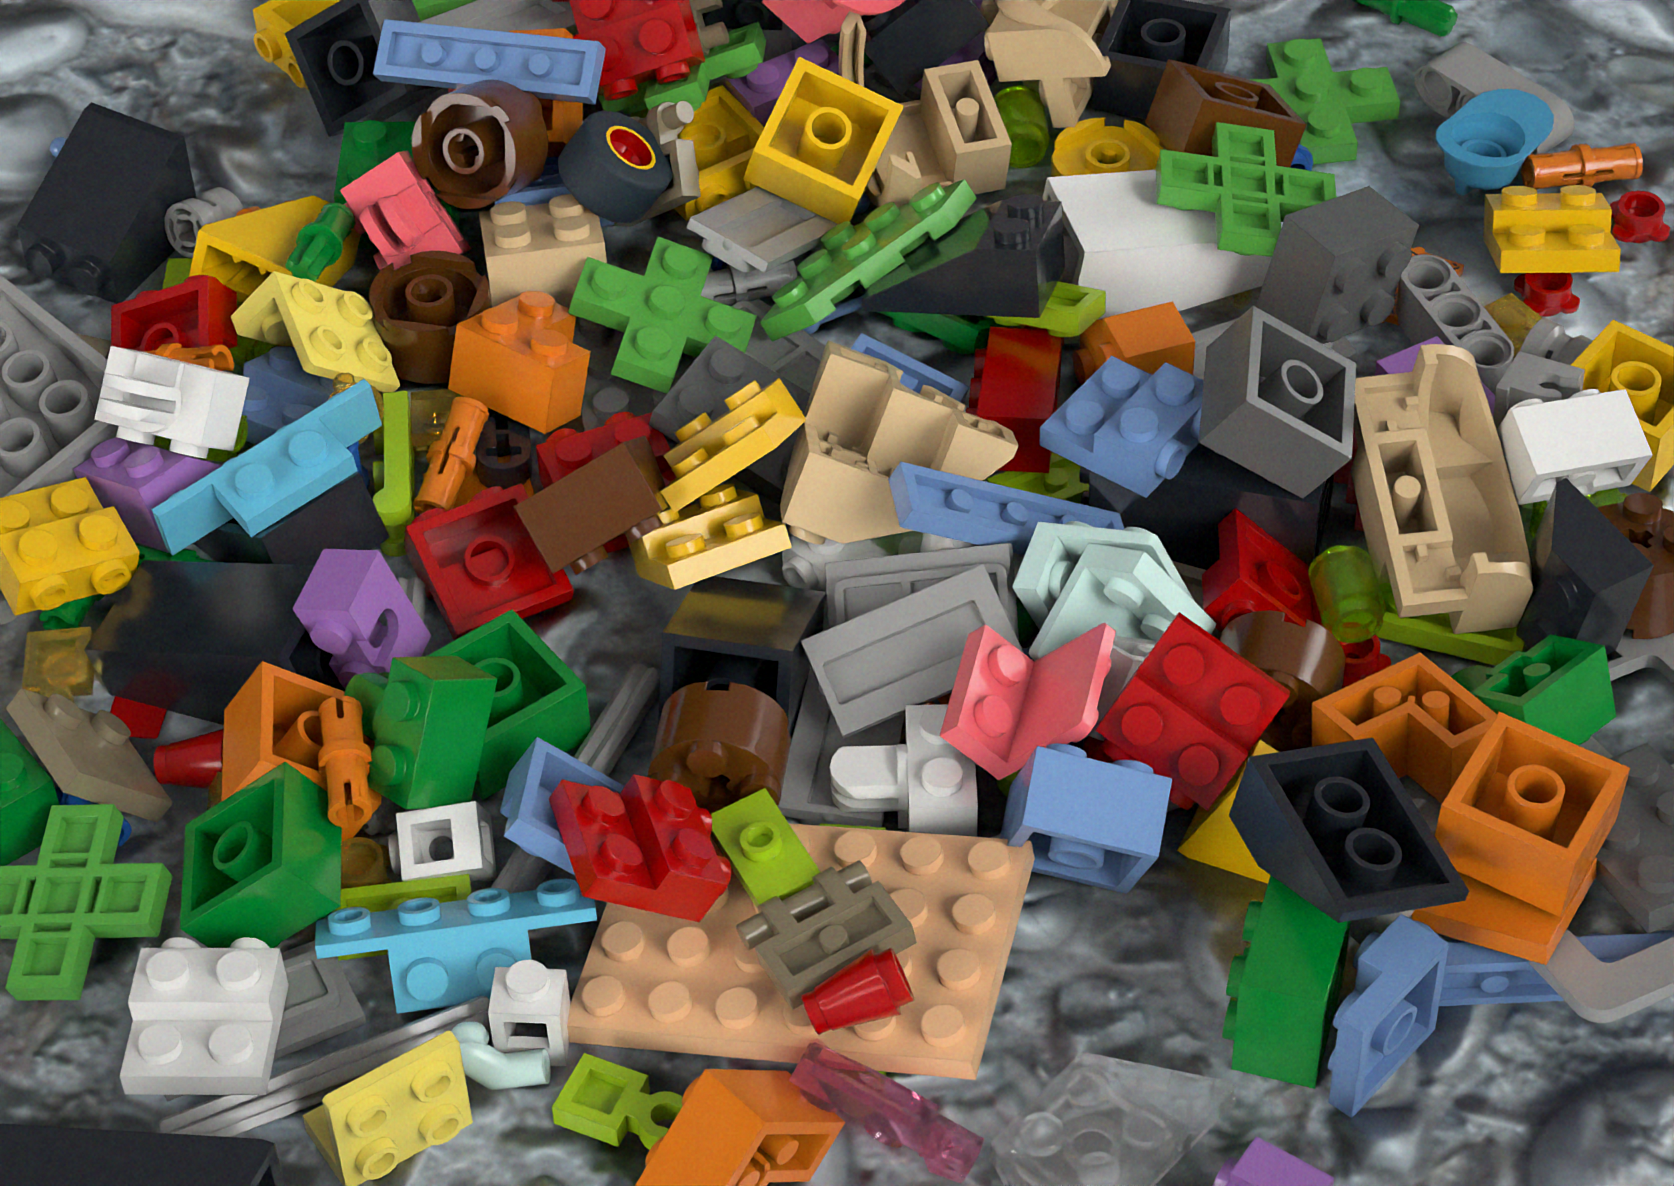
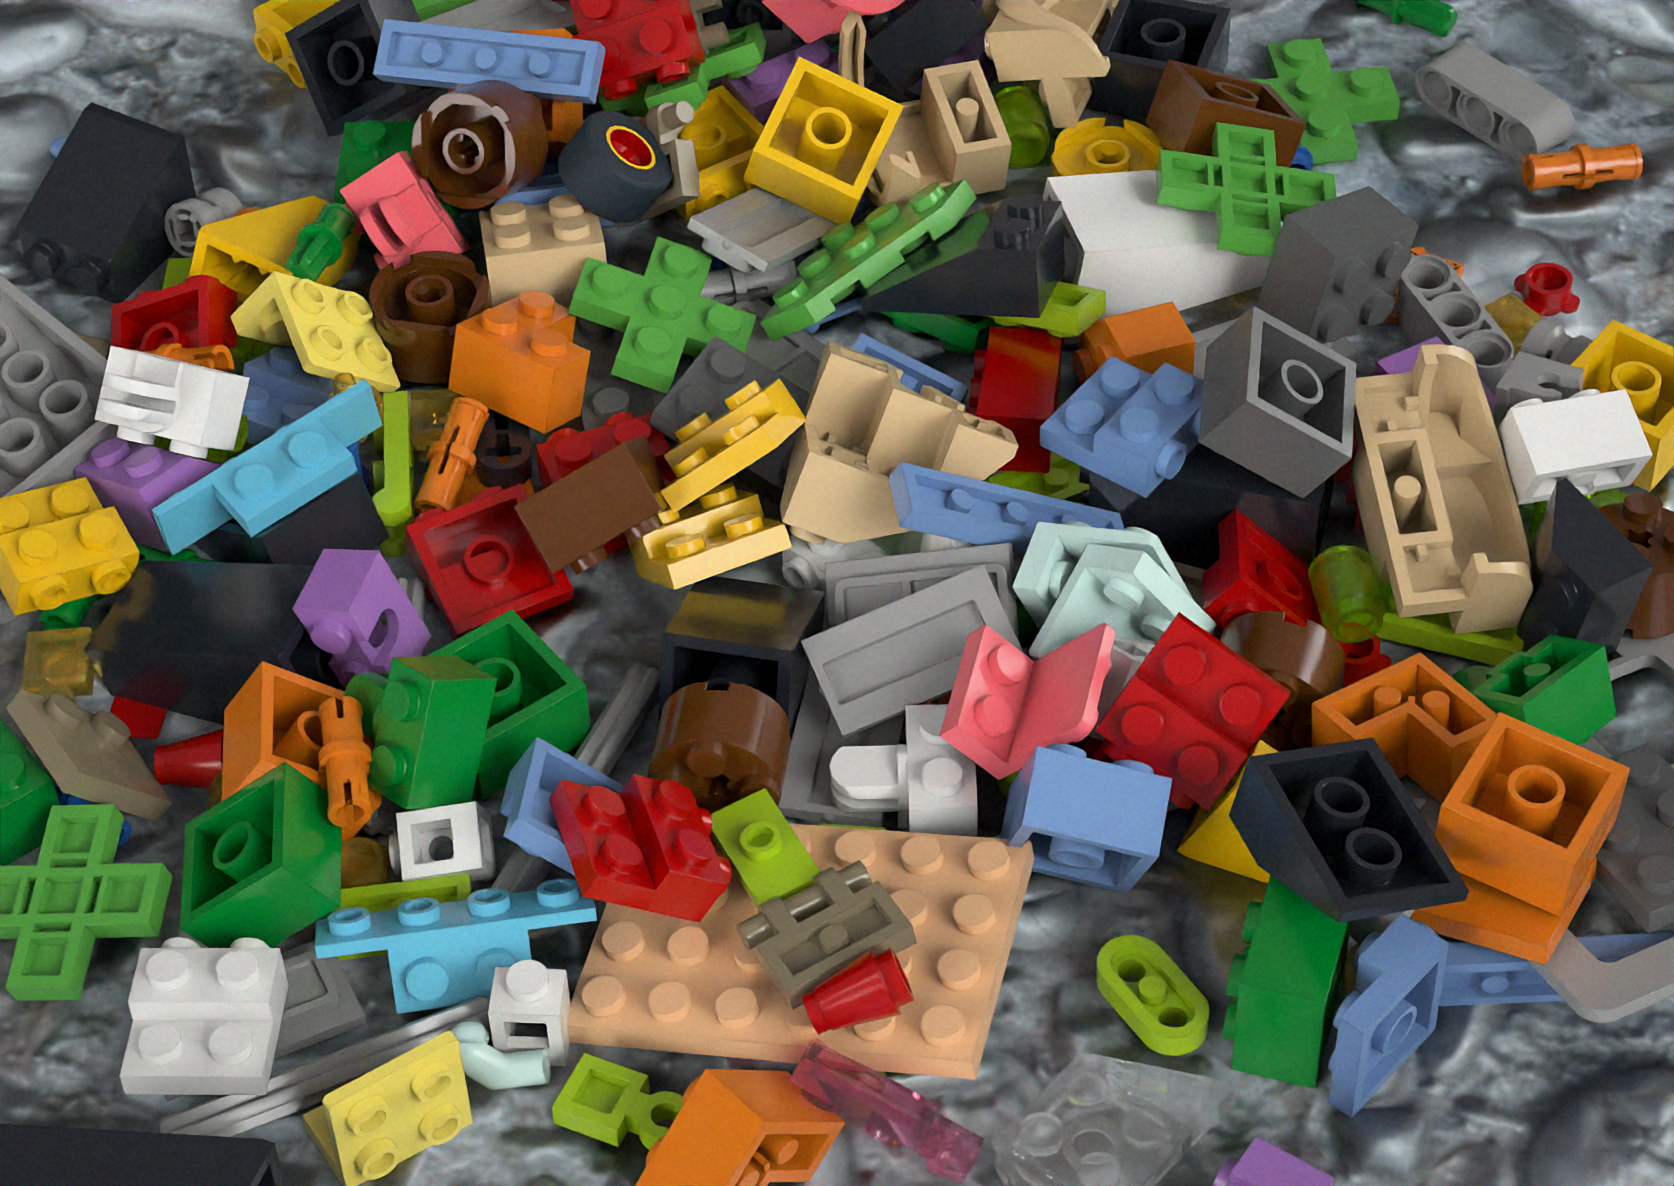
(1156, 1000): none -> lime plate
(1492, 138): dark azure piece -> none
(1550, 231): yellow plate -> none
(1639, 218): red plate -> none

